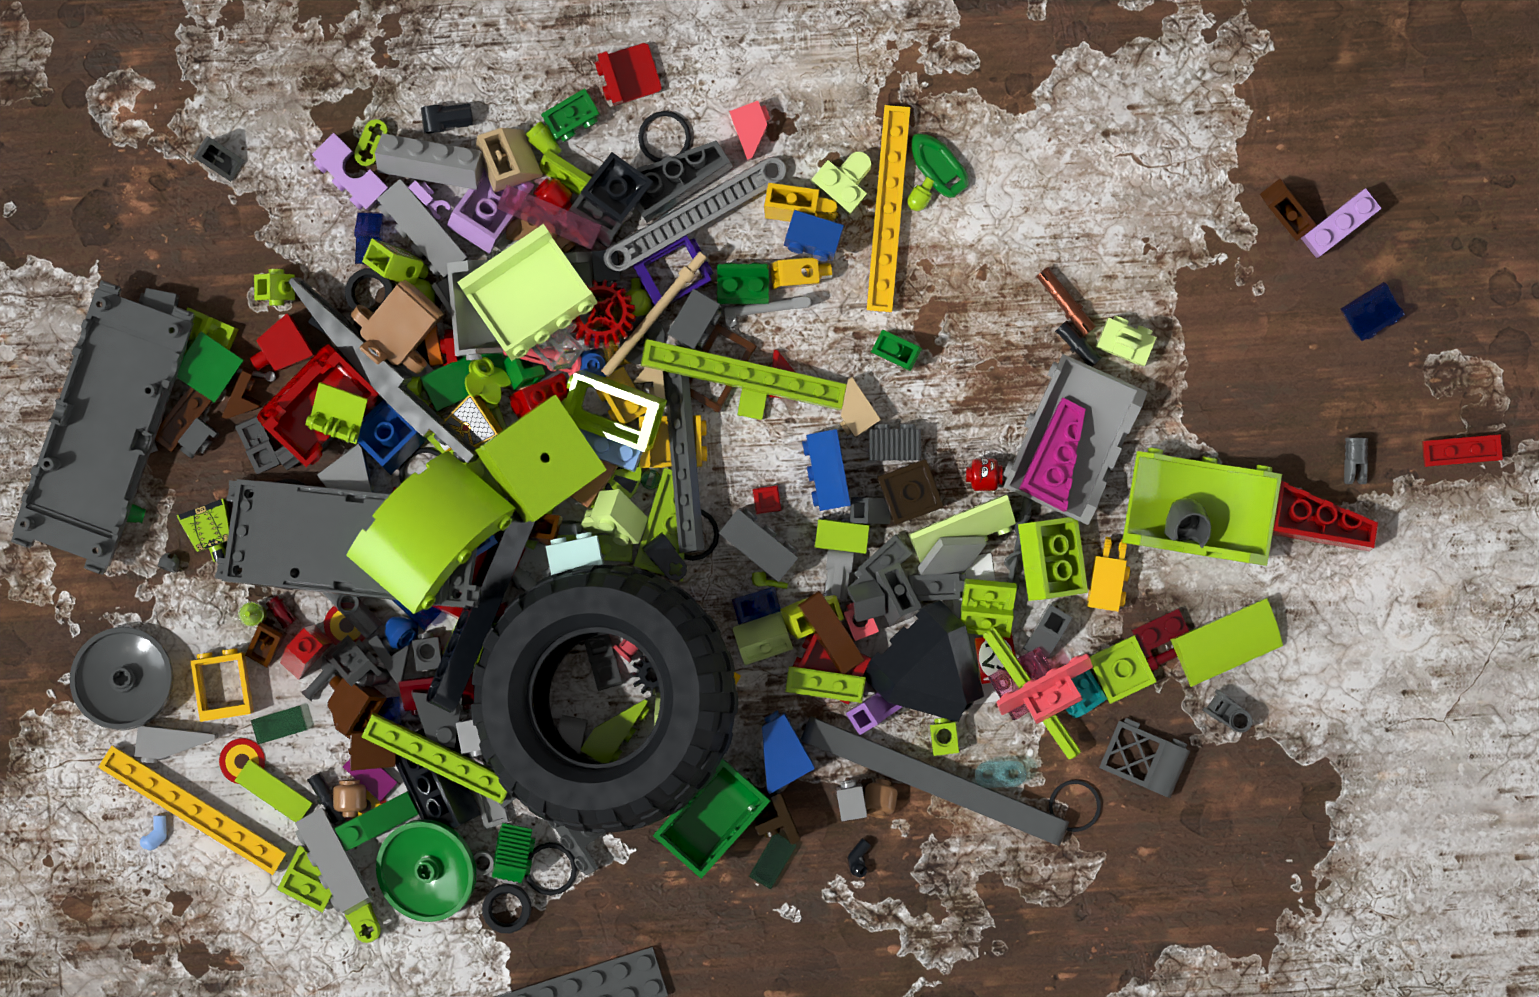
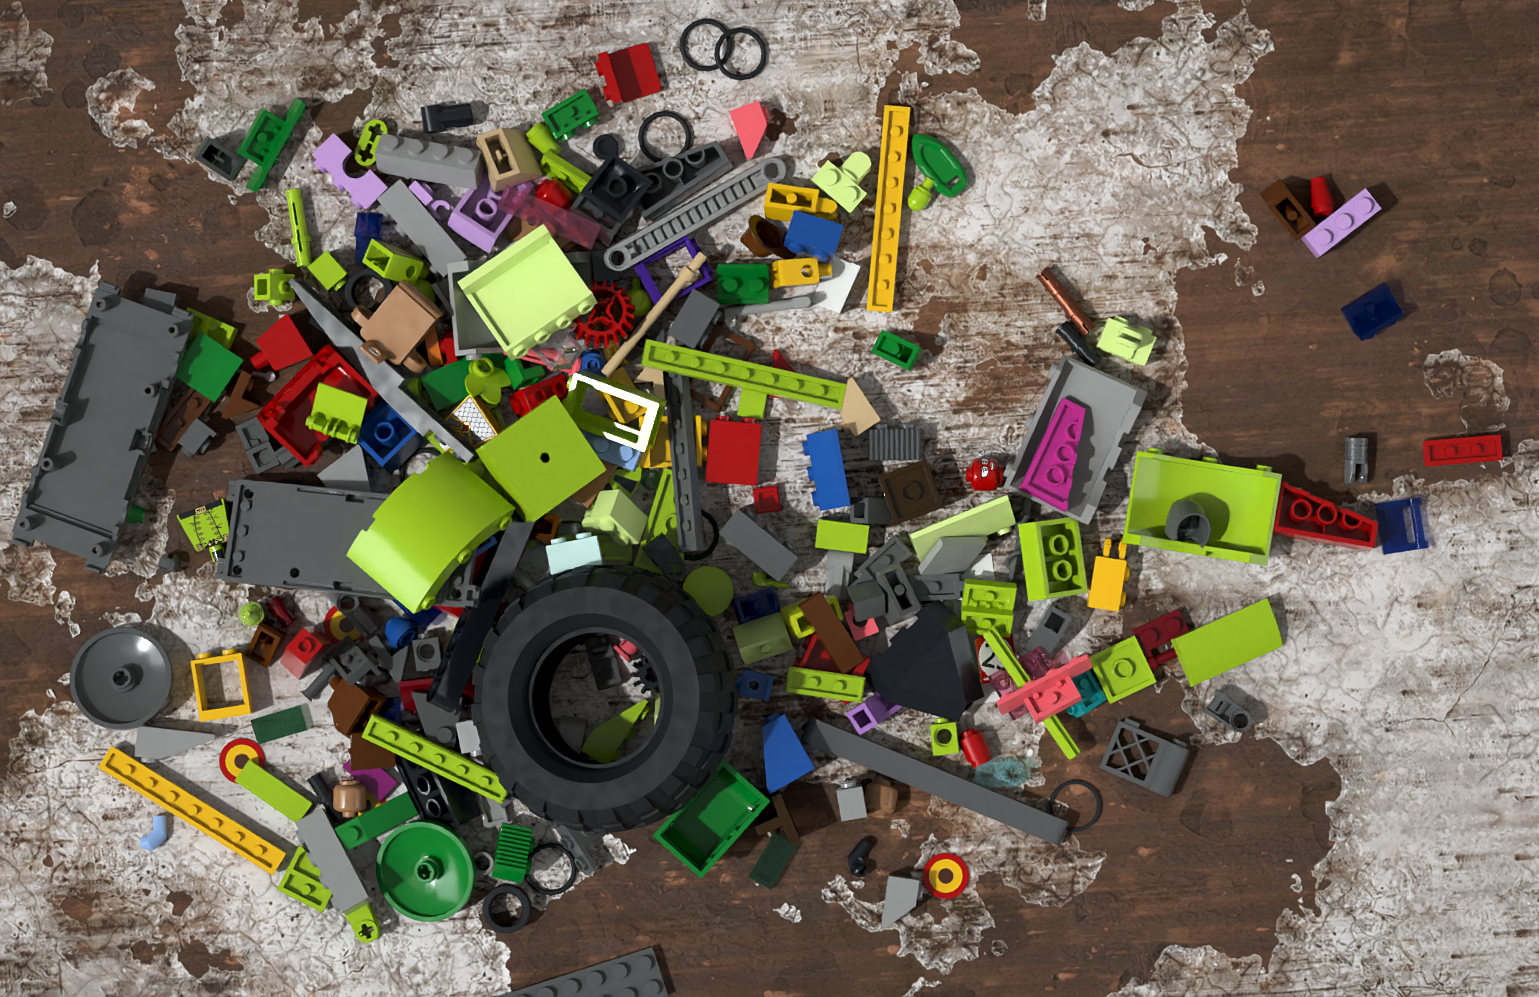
(266, 140): none -> green bracket
(299, 228): none -> lime pin
(329, 272): none -> lime brick
(604, 145): none -> black tile
(682, 44): none -> black piece
(710, 589): none -> lime tile
(718, 60): none -> black piece
(733, 451): none -> red panel
(765, 239): none -> reddish brown piece
(765, 684): none -> blue brick
(834, 291): none -> white panel
(900, 897): none -> light grey slope
(945, 875): none -> sticker
(974, 747): none -> red brick
(1321, 198): none -> red cone
(1393, 529): none -> clear blue plate

